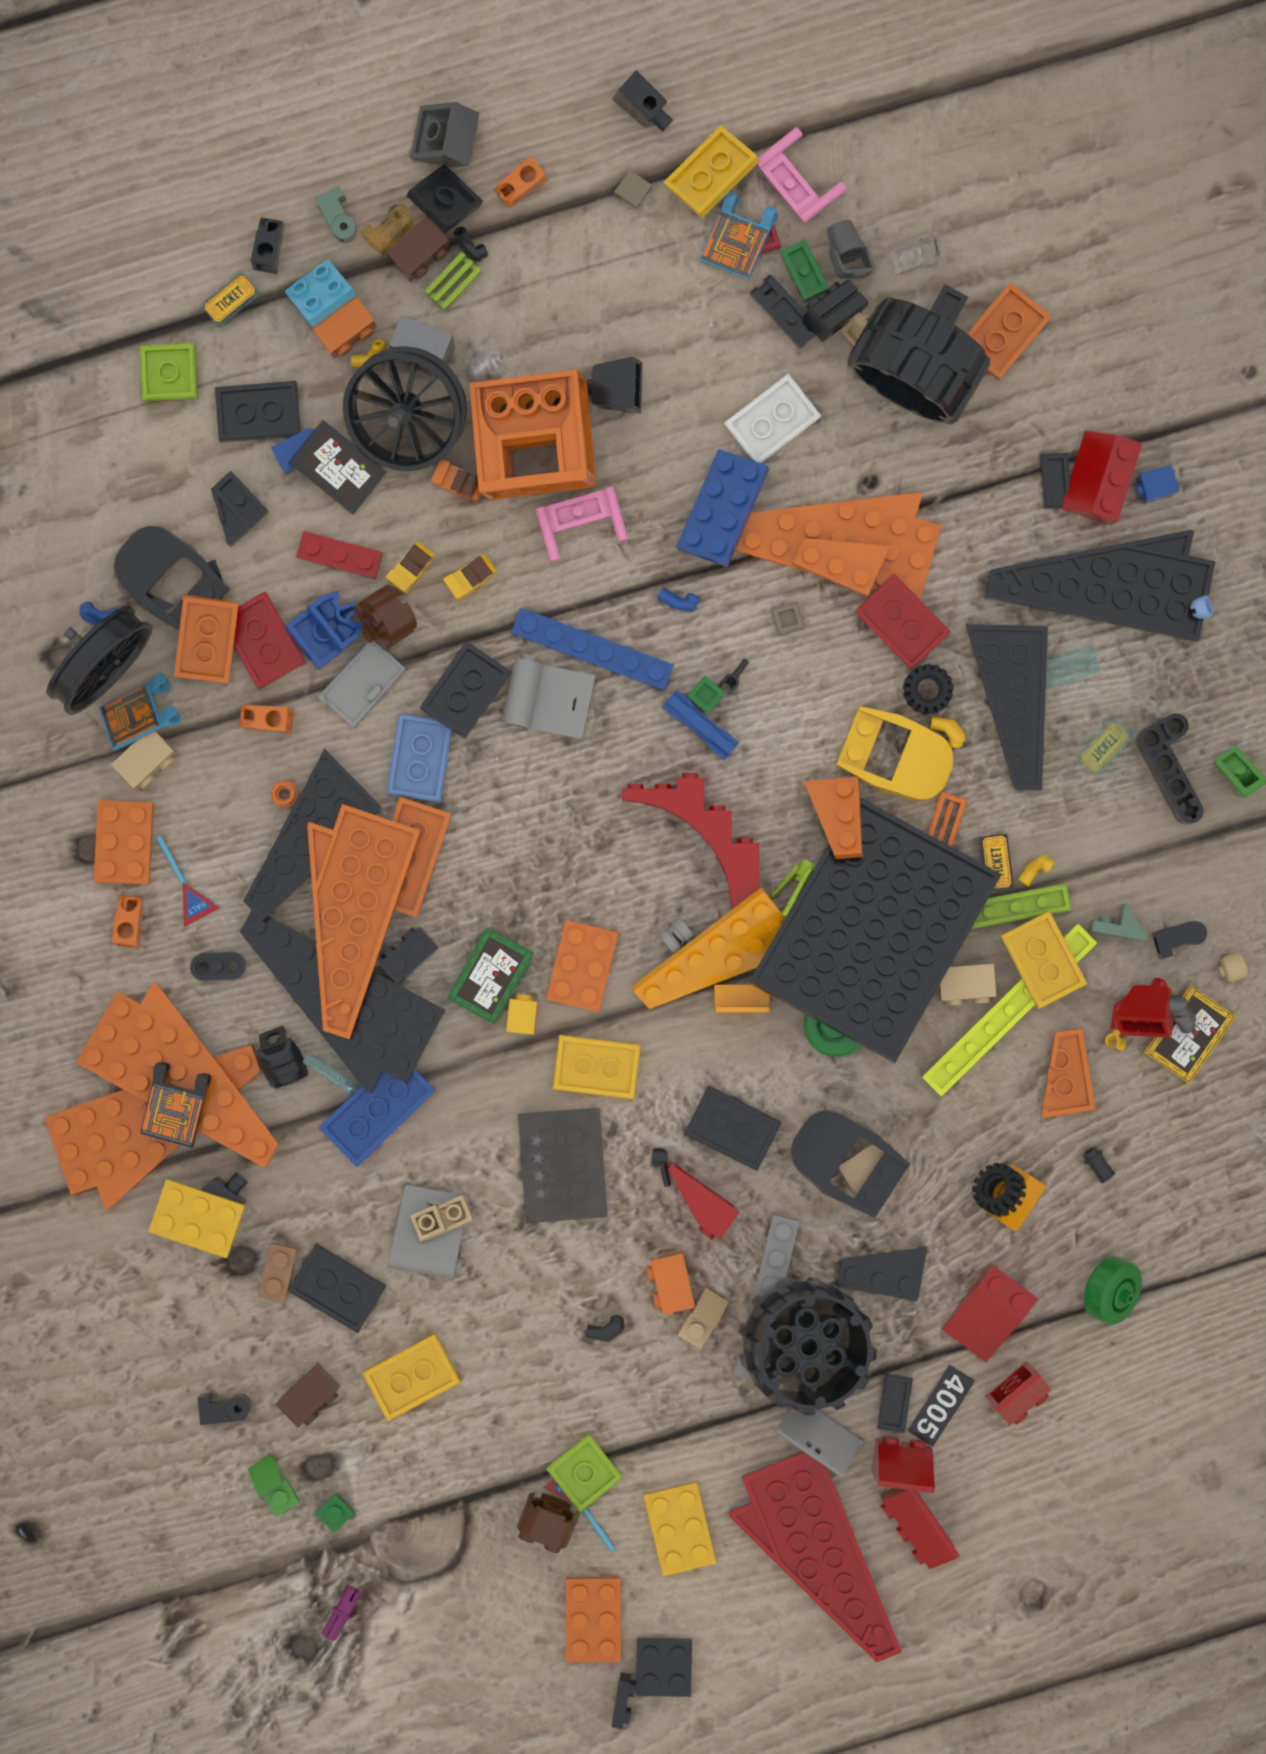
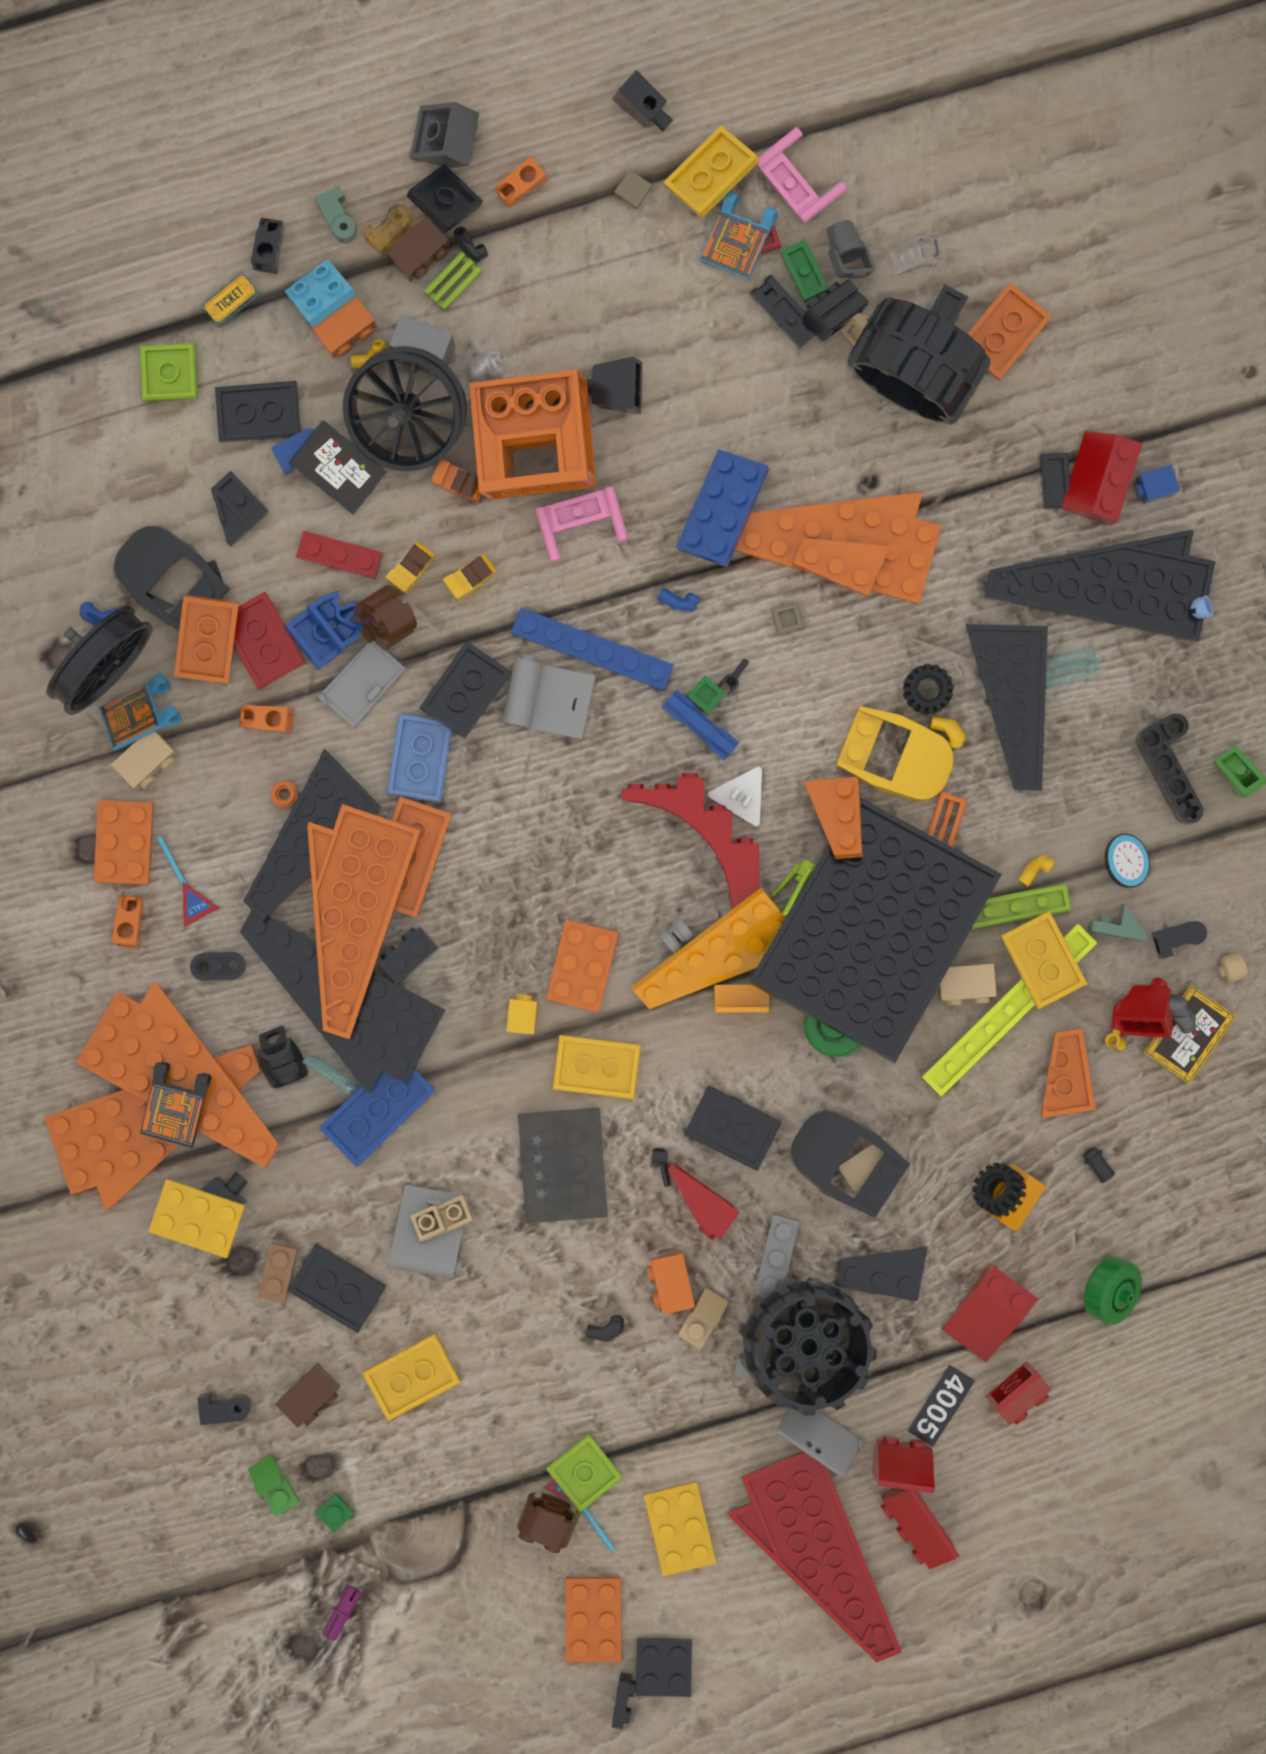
(490, 975): tile -> none
(742, 795): none -> white piece
(772, 419): white tile -> none
(894, 1403): black tile -> none
(902, 621): red tile -> none
(997, 856): tile -> none
(1105, 746): clear light blue tile -> none
(1127, 860): none -> piece

